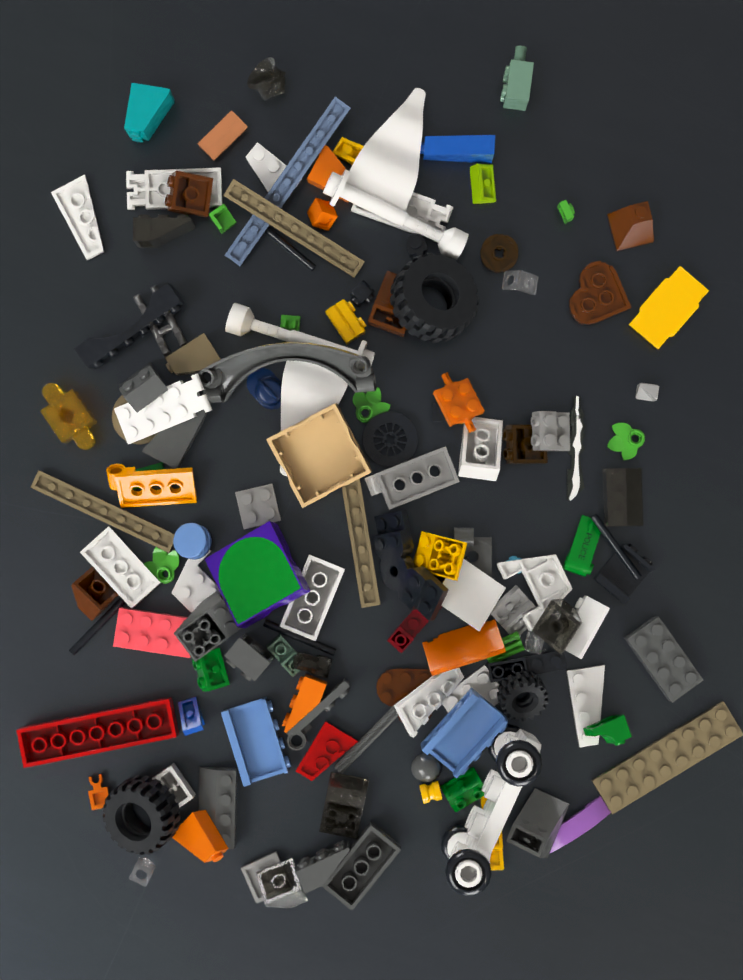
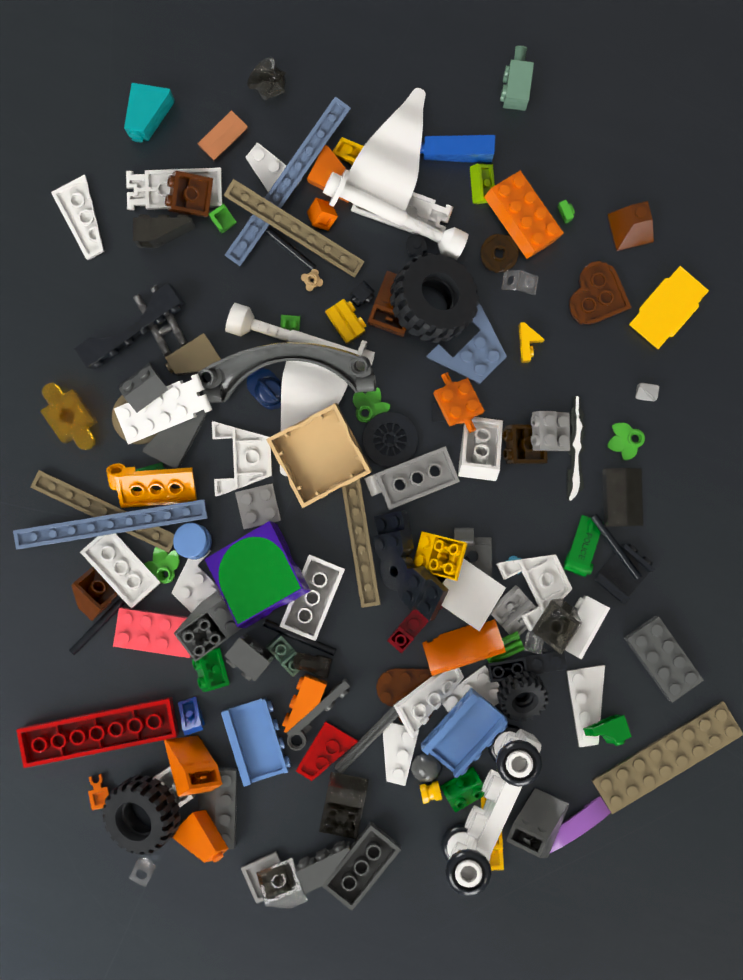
(110, 524): none -> sand blue plate
(192, 766): none -> orange slope
(250, 458): none -> white wing
(311, 285): none -> tan plate
(398, 752): none -> white wing
(478, 356): none -> sand blue wing
(523, 214): none -> orange brick
(527, 336): none -> yellow slope

